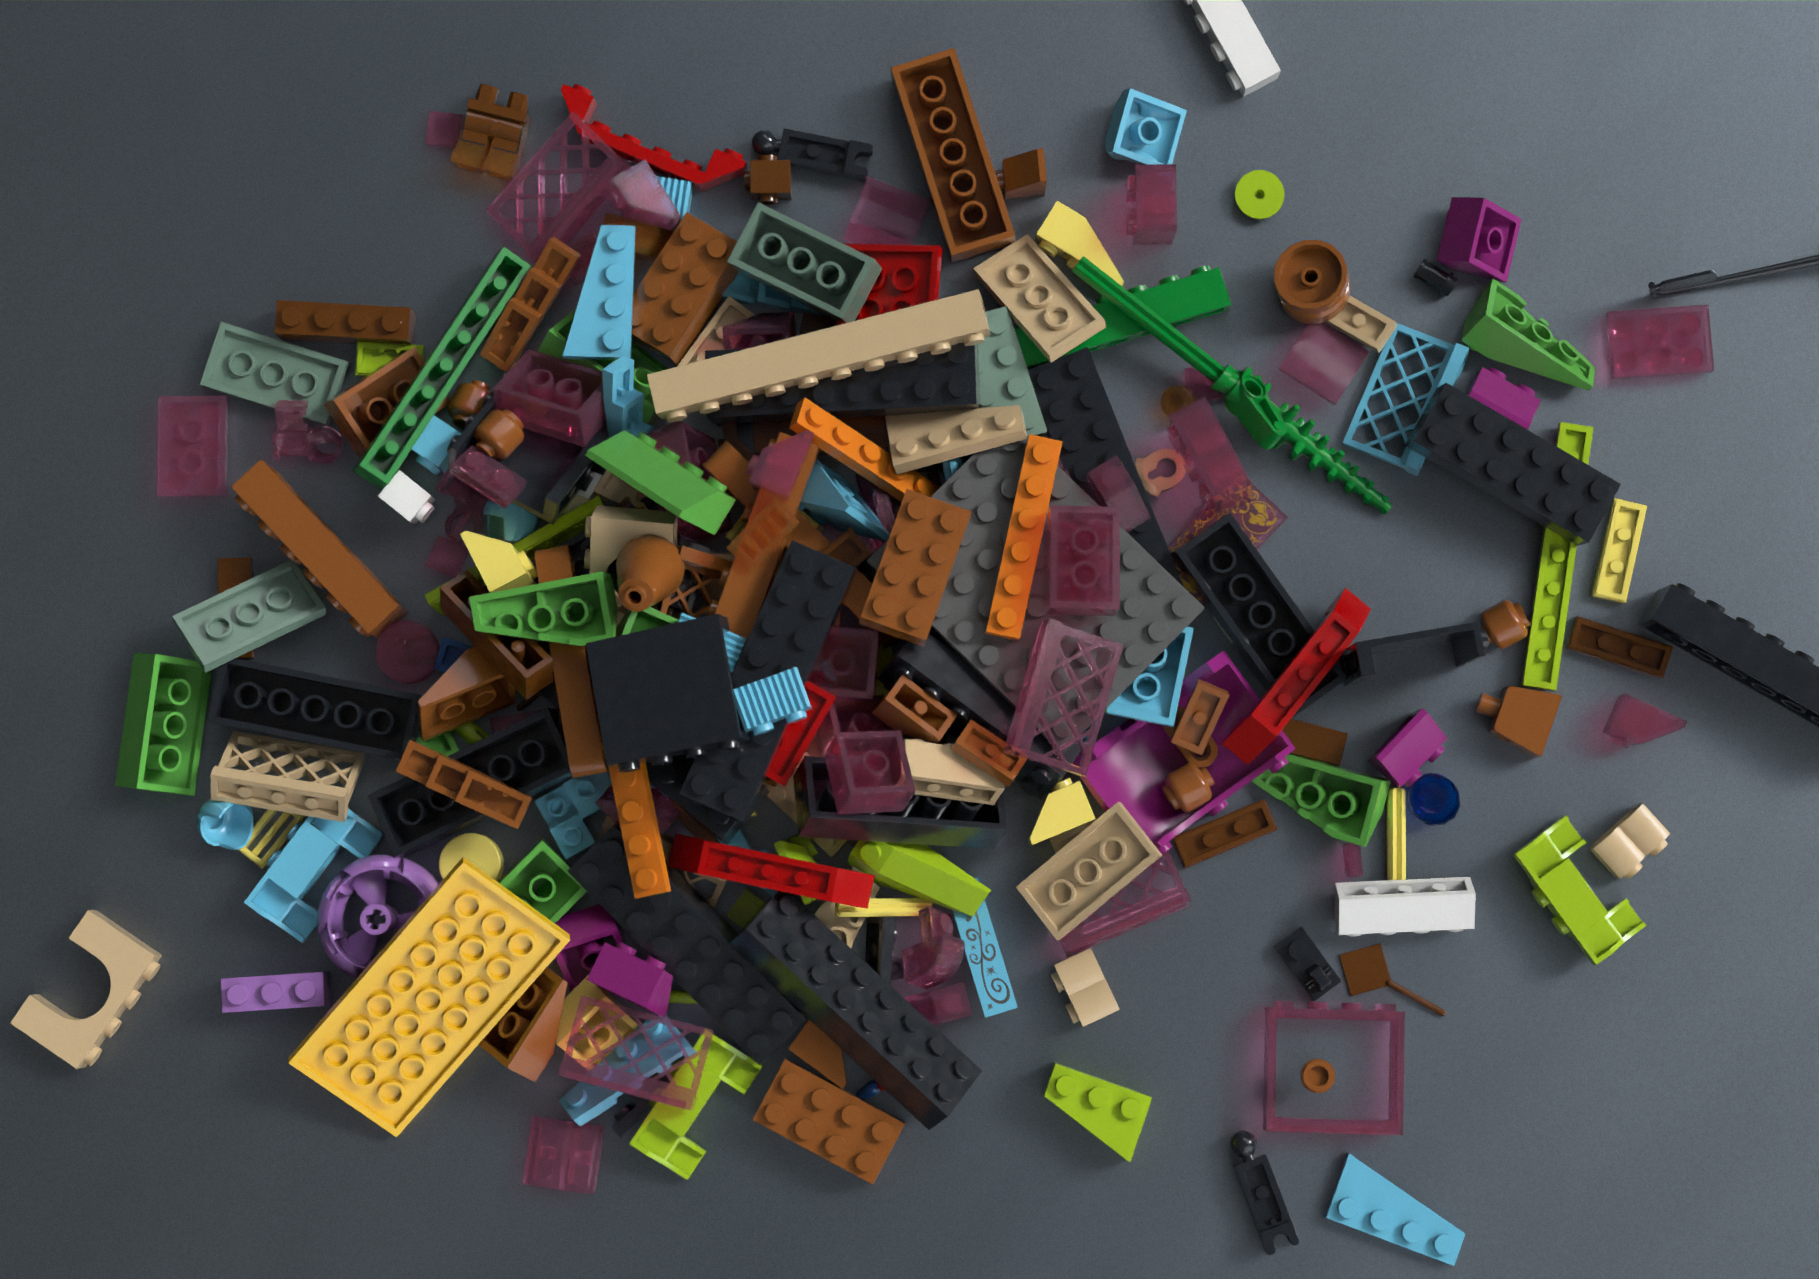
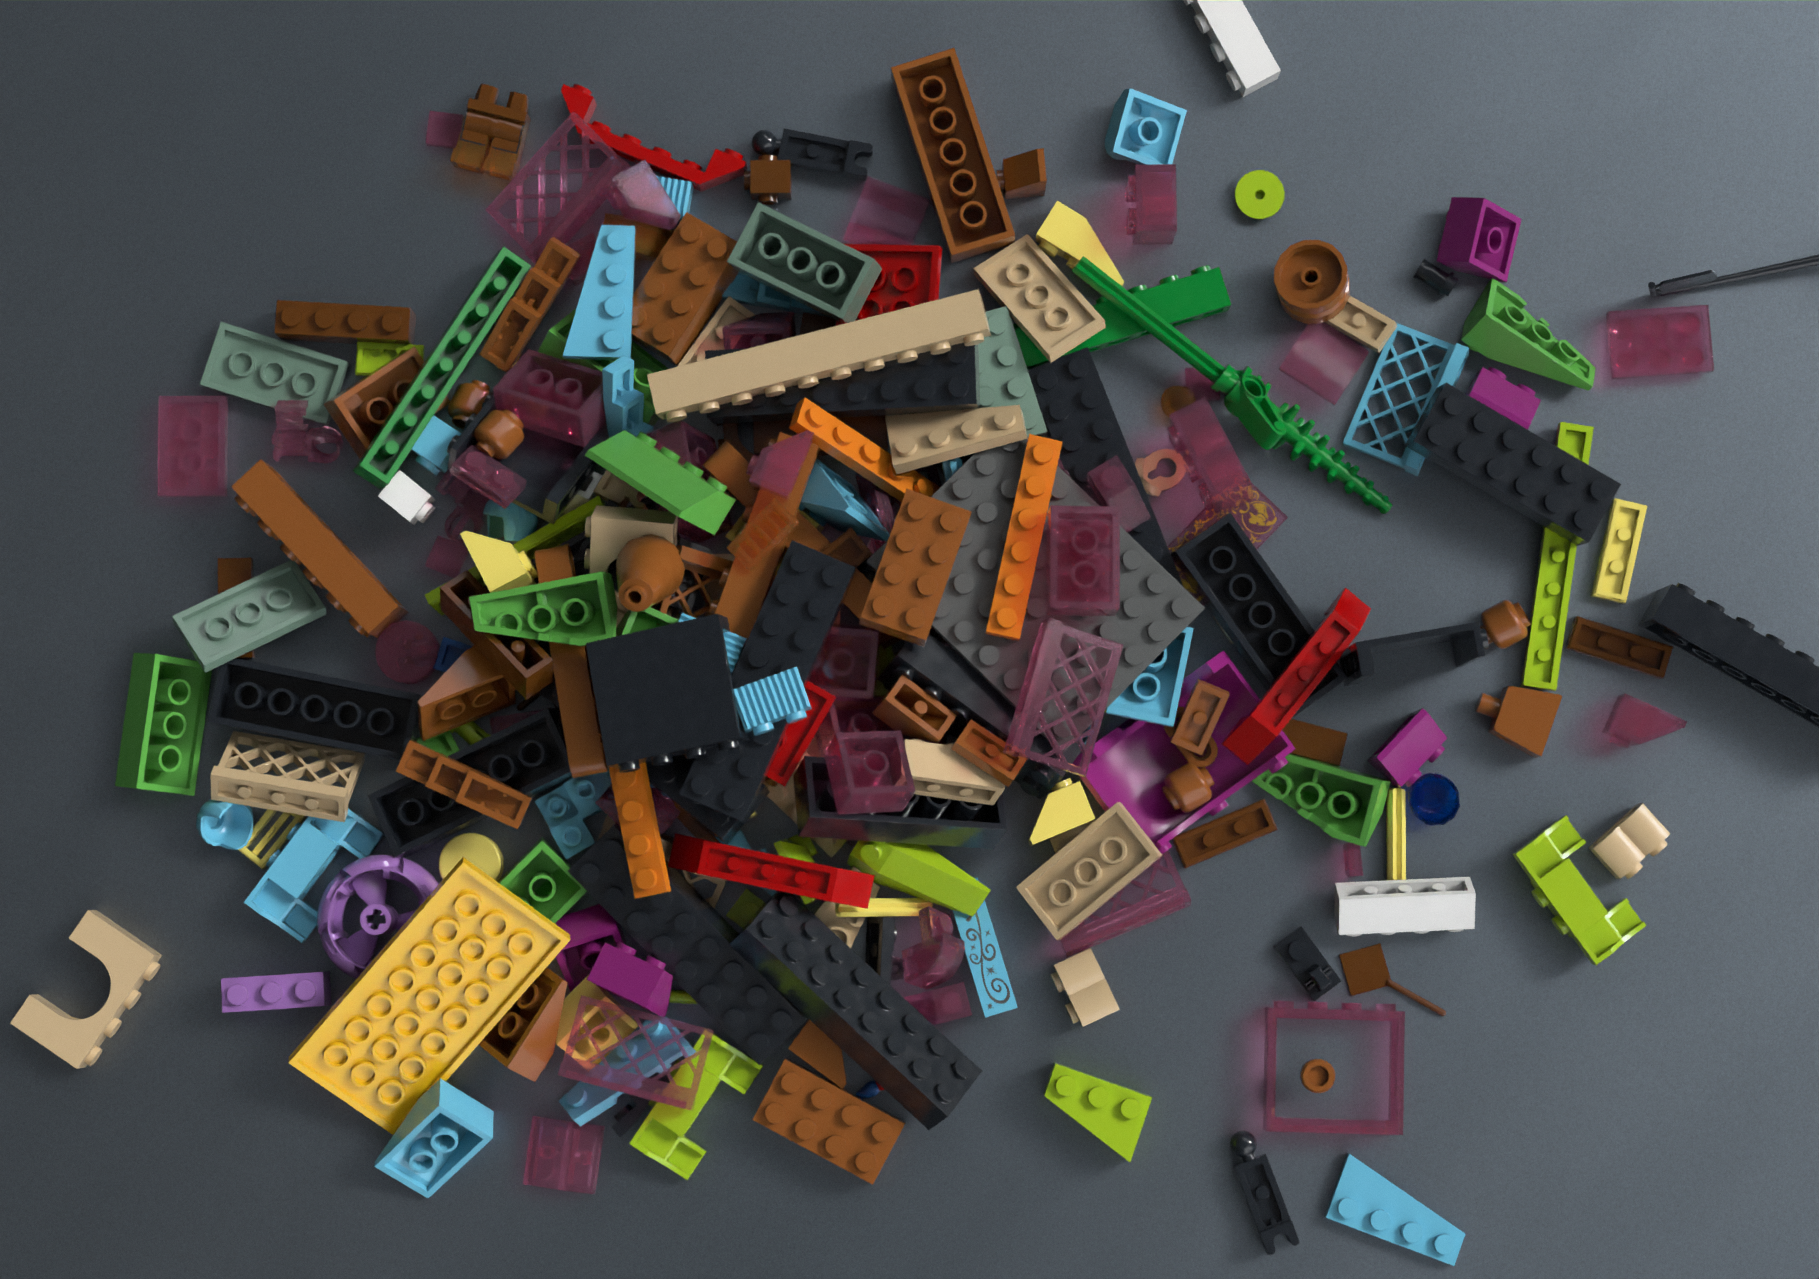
(436, 1139): none -> medium azure slope

